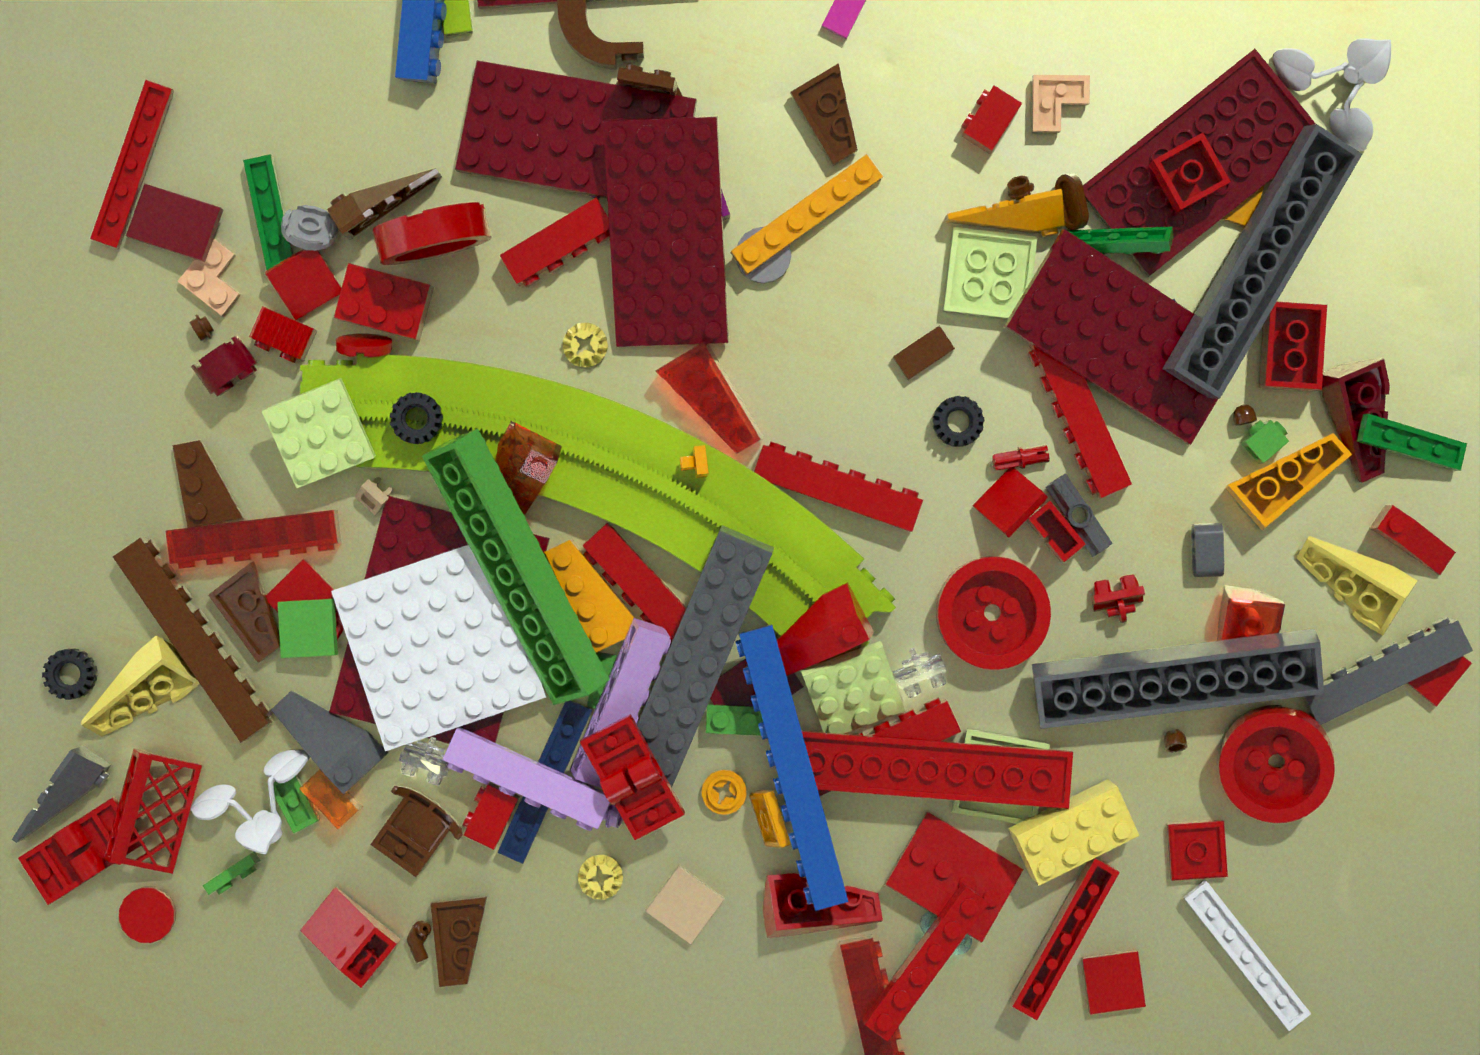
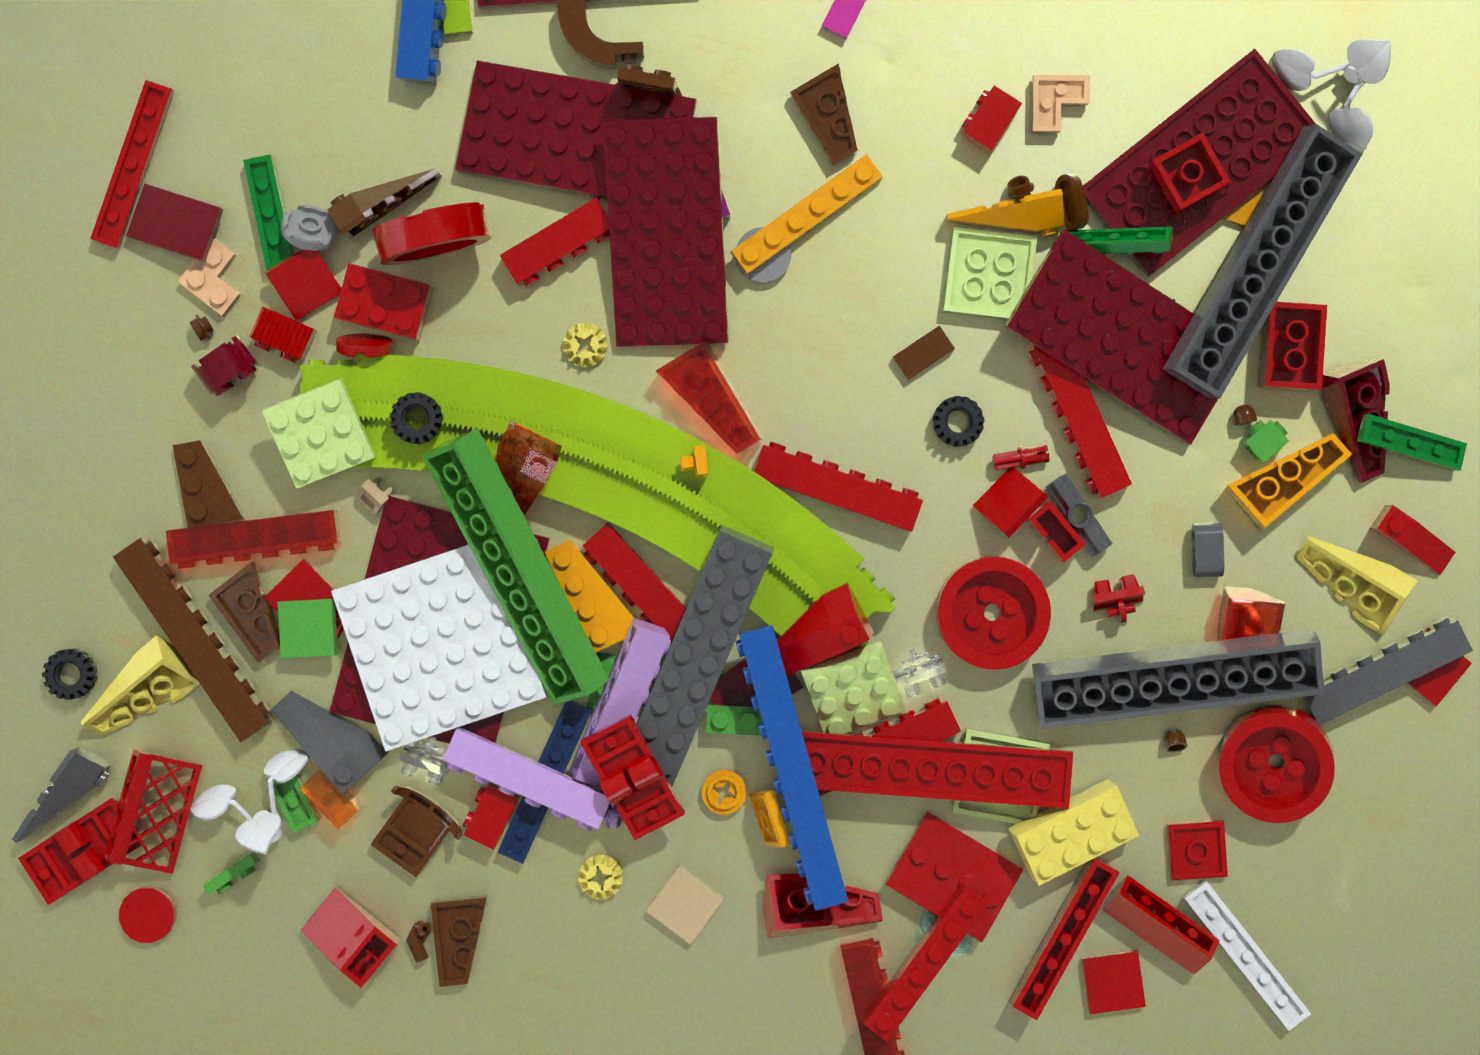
(1161, 925): none -> red brick

